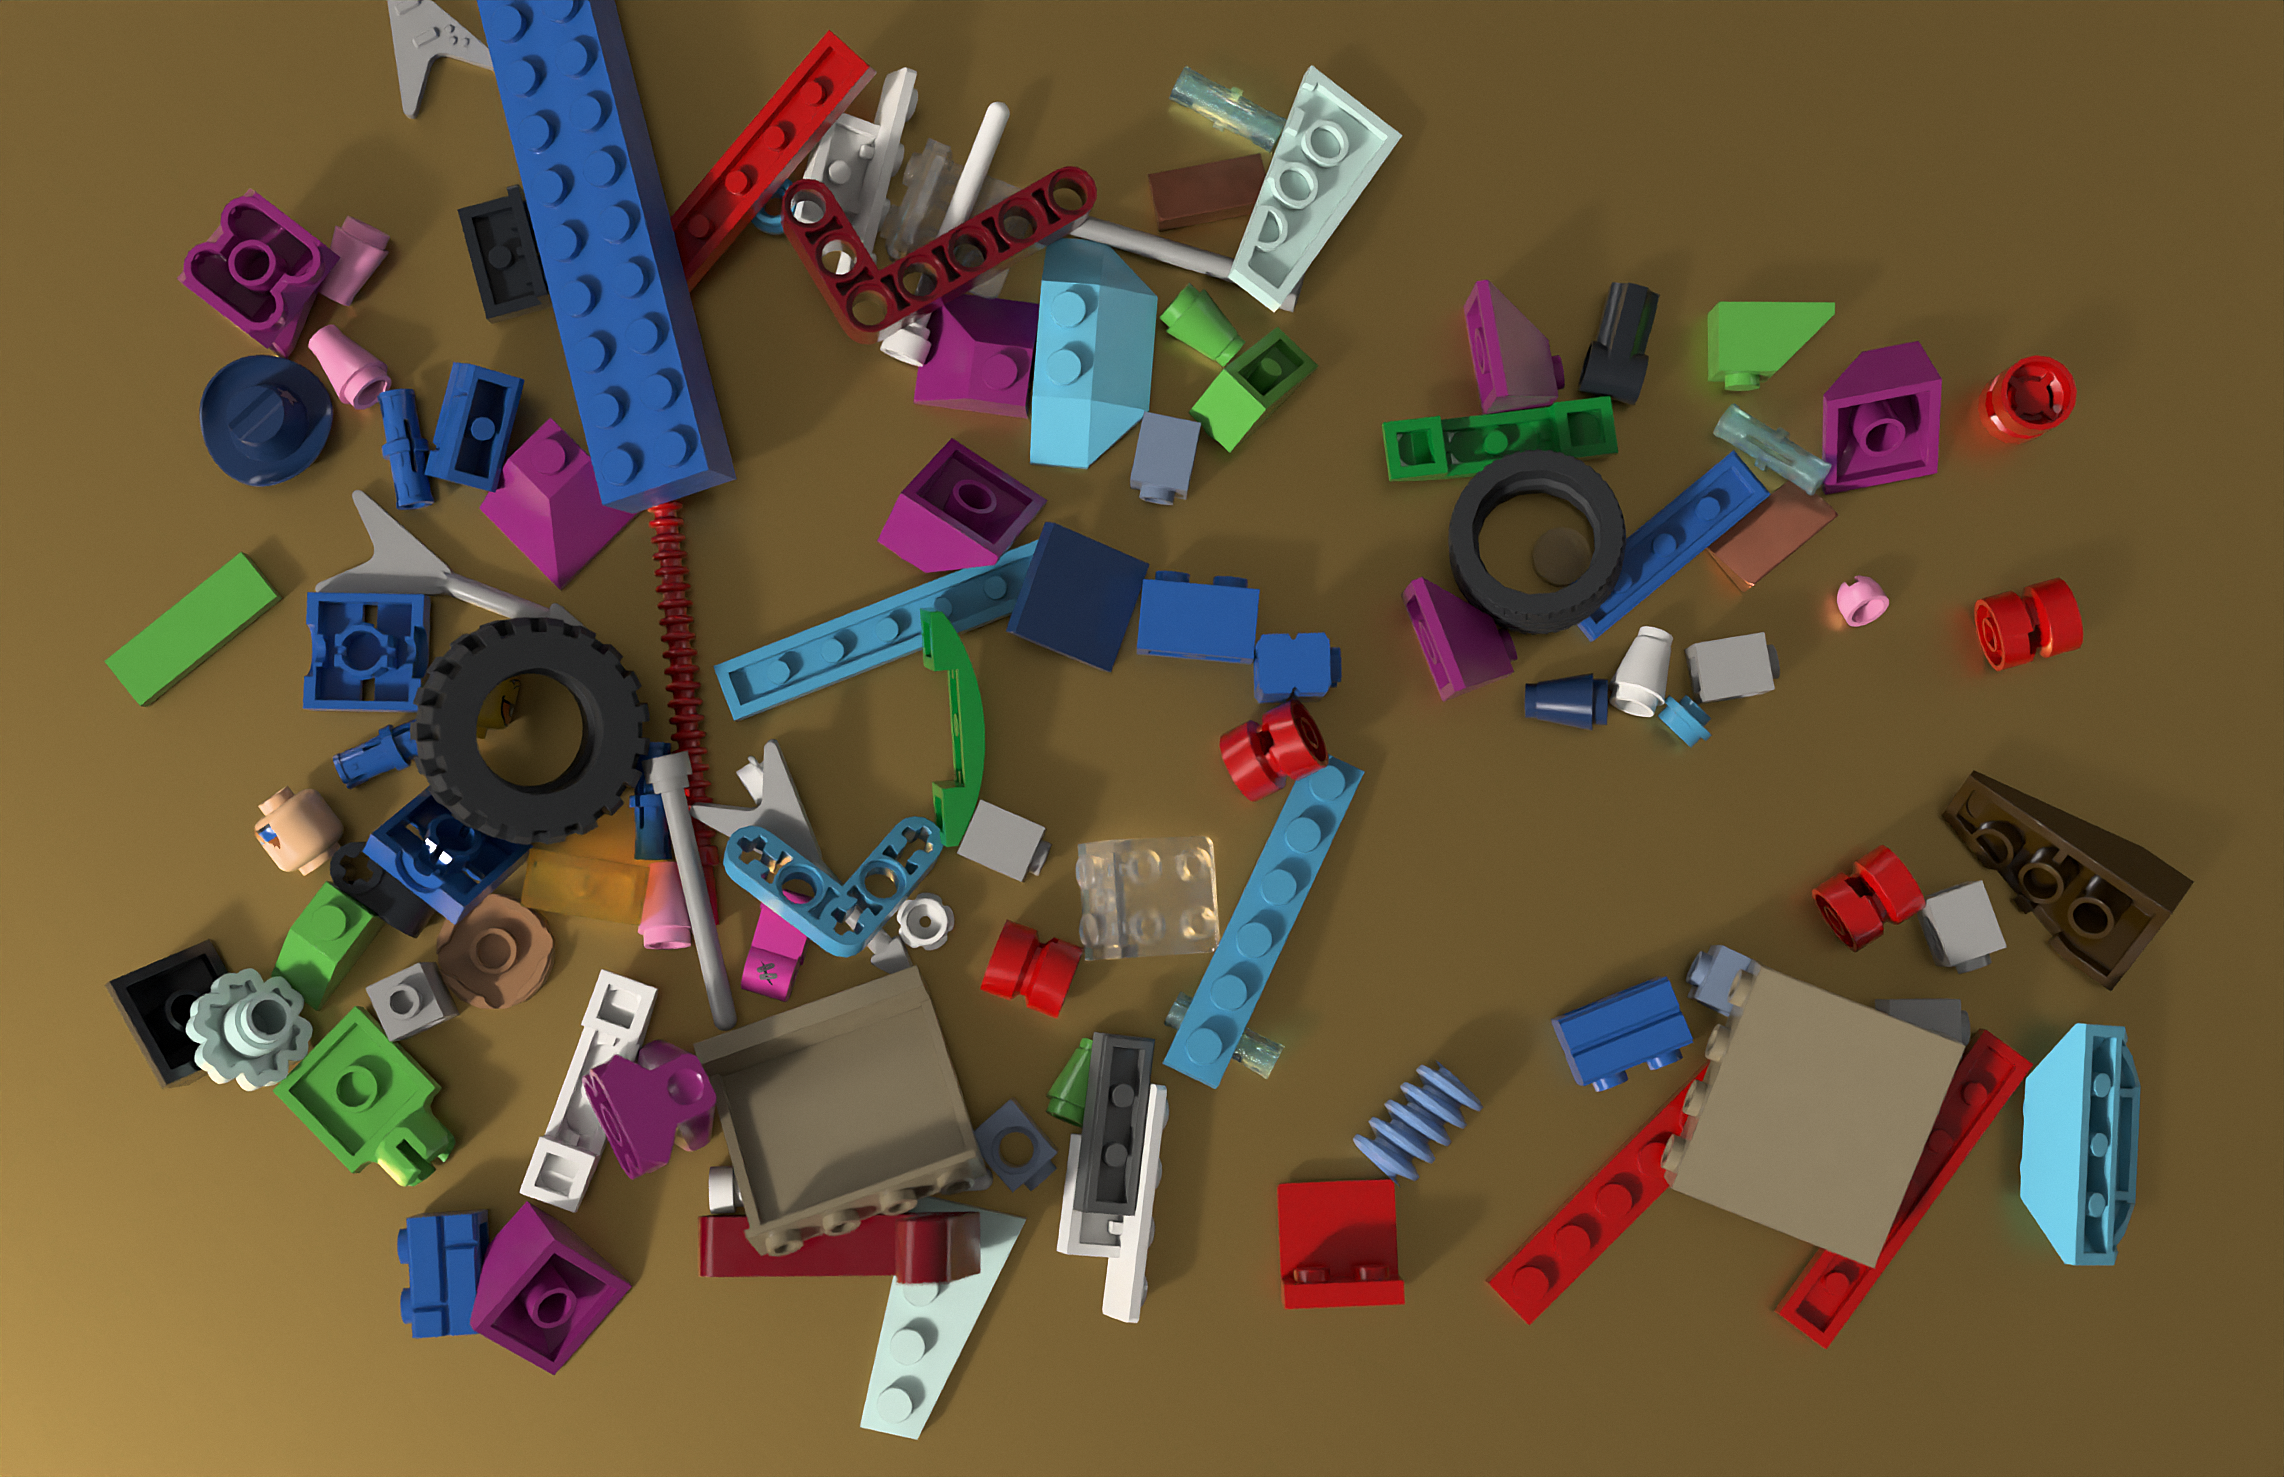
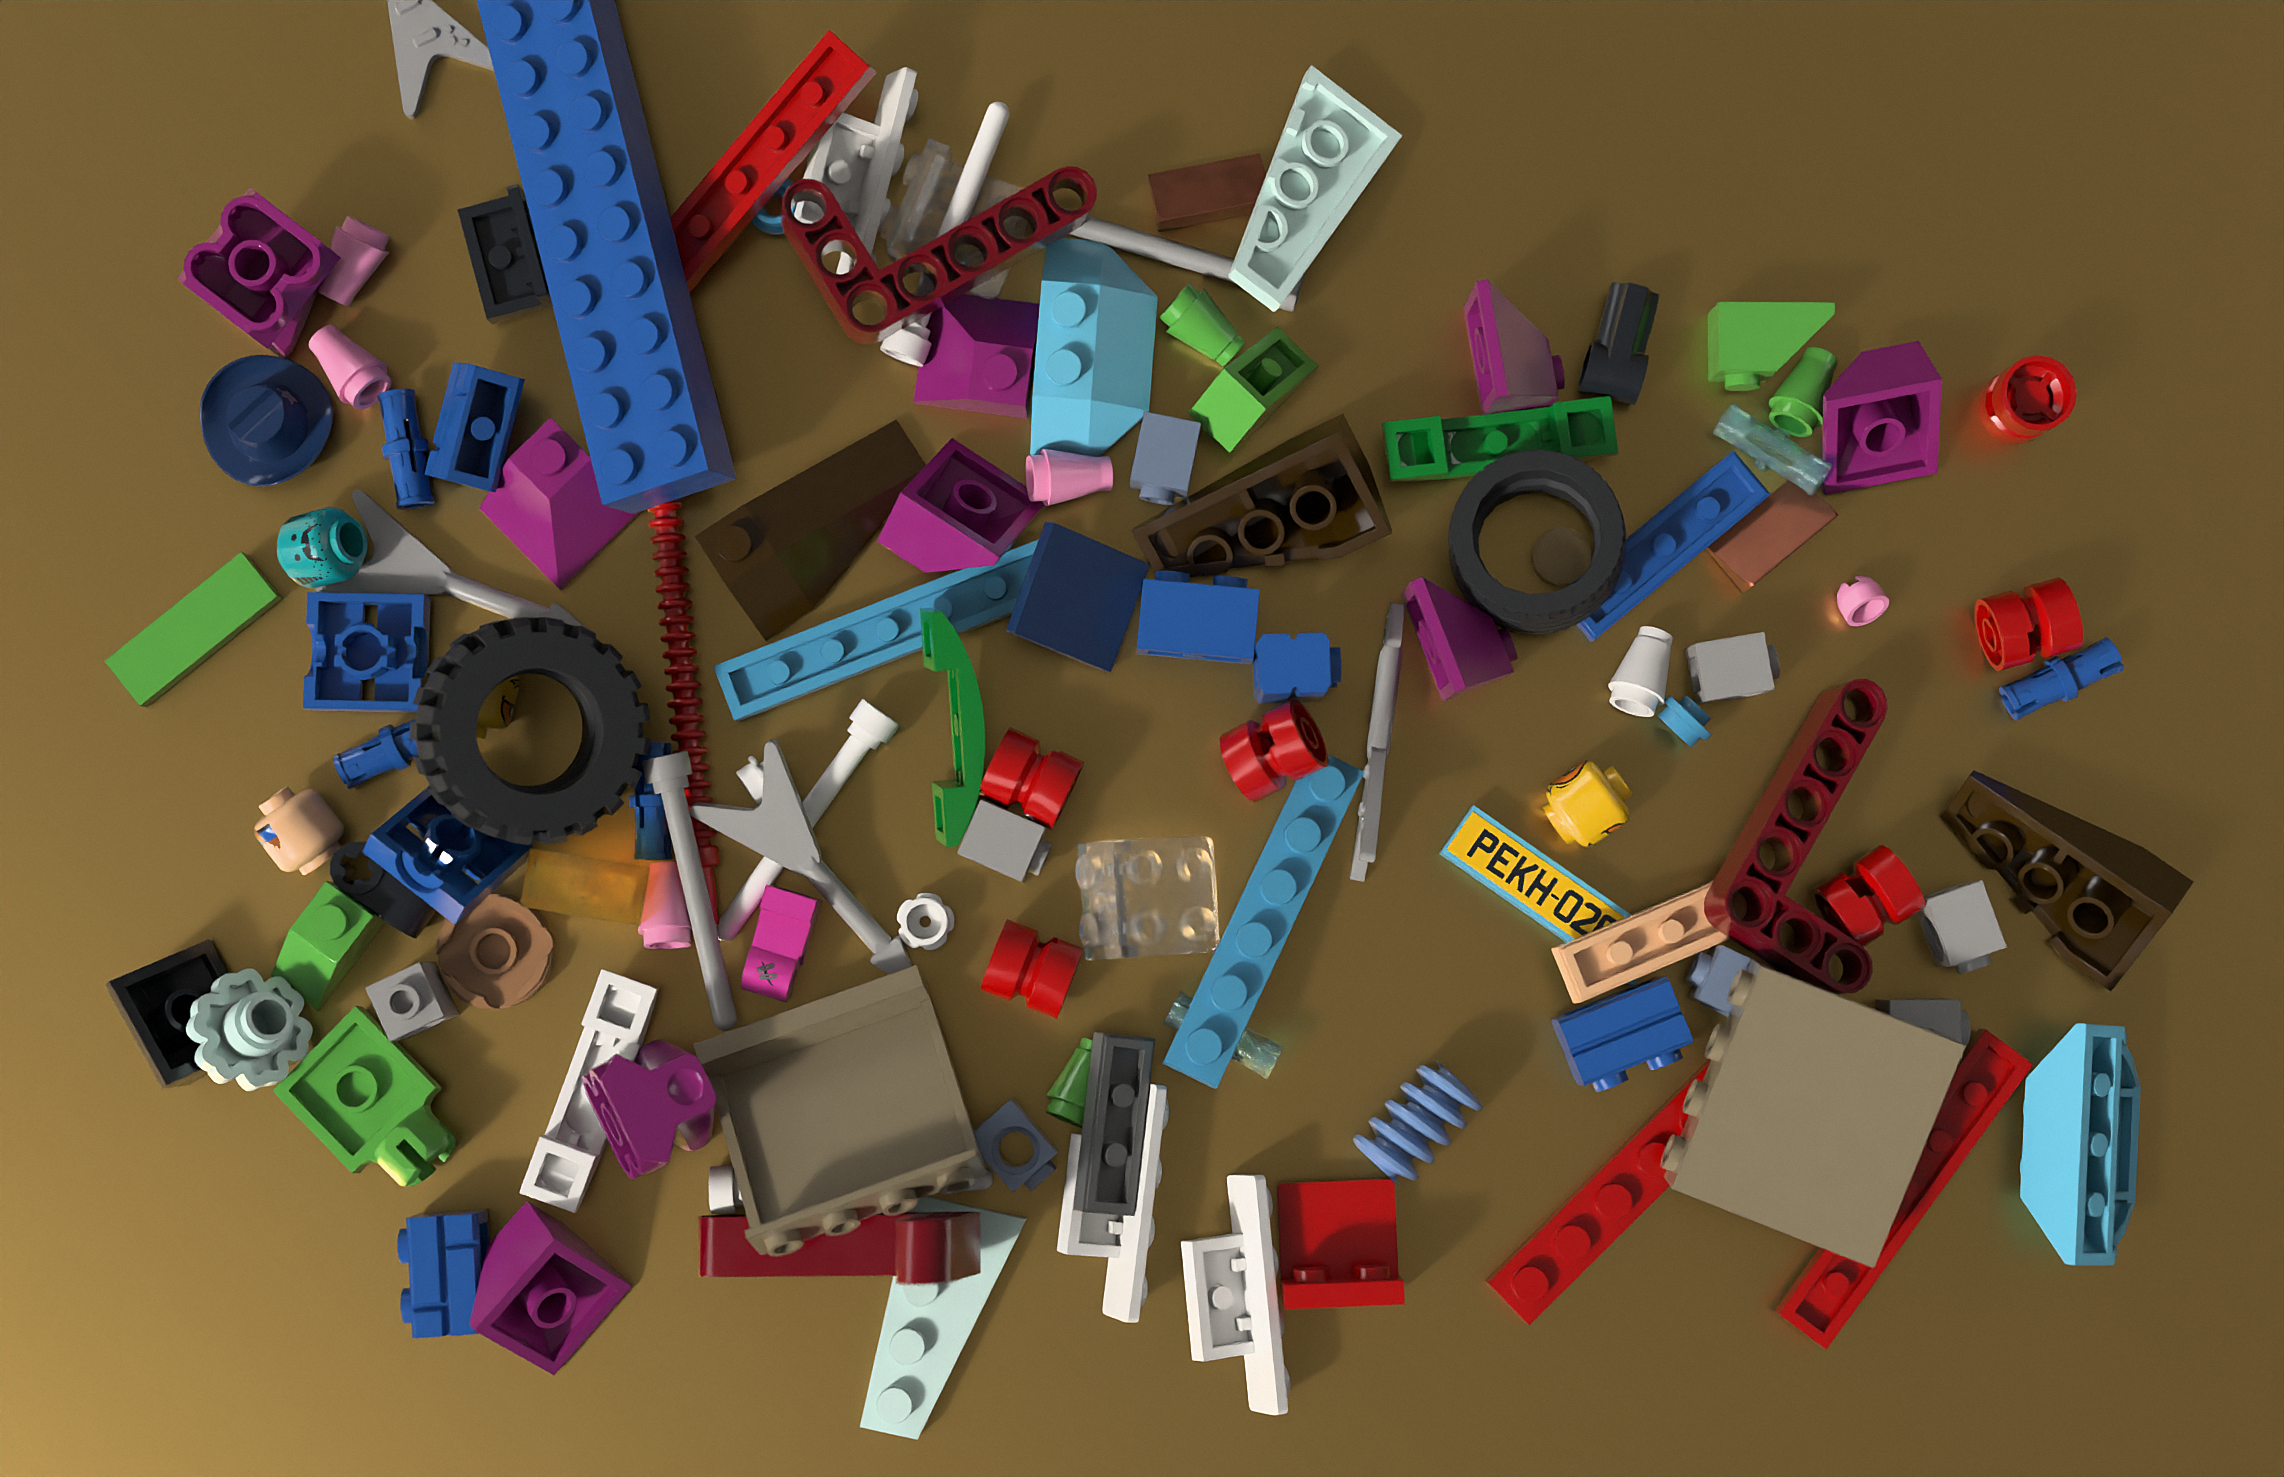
(321, 547): none -> teal head
(803, 534): none -> dark brown wedge
(831, 900): dark azure beam -> none
(867, 731): none -> white piece
(1028, 777): none -> red wheel
(1066, 476): none -> bright pink cone
(1227, 109): clear light blue pin -> none
(1235, 1295): none -> white bracket
(1284, 506): none -> dark brown wedge
(1378, 742): none -> light grey piece
(1528, 878): none -> tile
(1569, 701): dark blue cone -> none
(1588, 803): none -> yellow head
(1640, 943): none -> light nougat tile
(1792, 841): none -> dark red beam
(1799, 400): none -> bright green cone
(2061, 678): none -> blue pin

